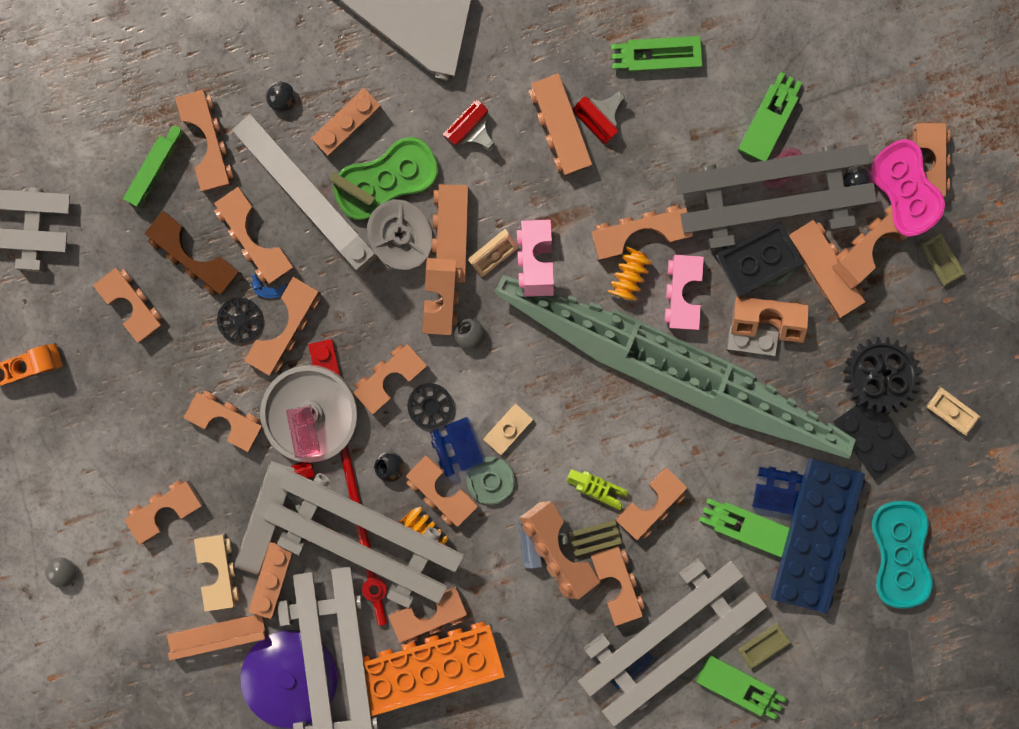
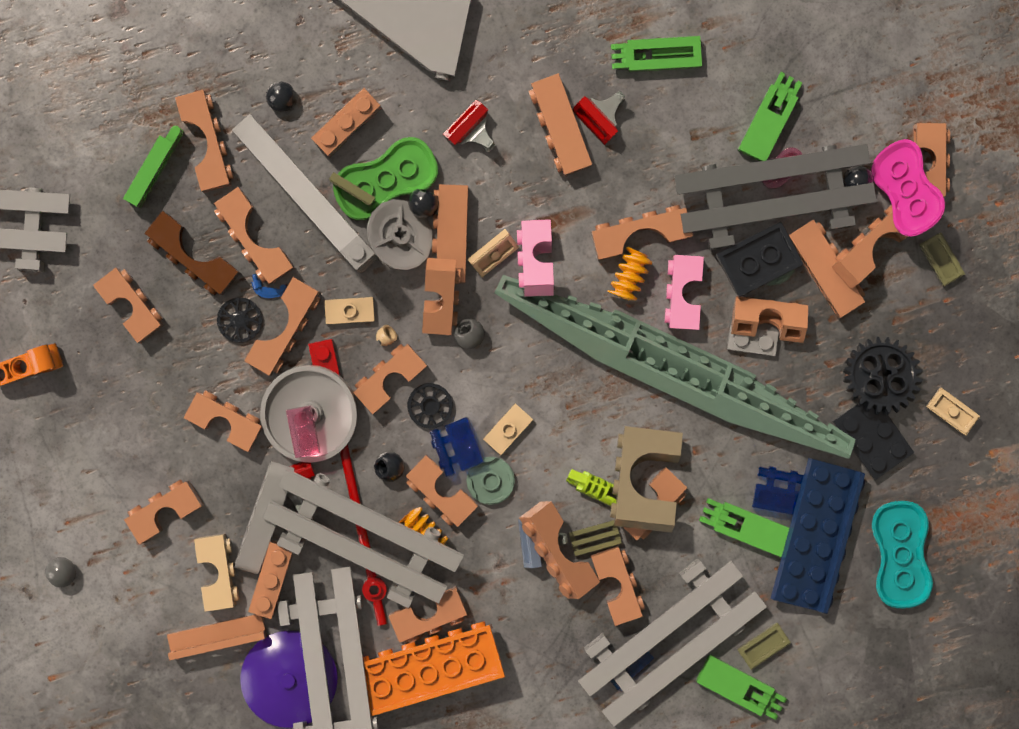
(349, 310): none -> tan plate
(386, 335): none -> tan hinge
(423, 203): none -> black piece
(630, 507): none -> dark tan arch

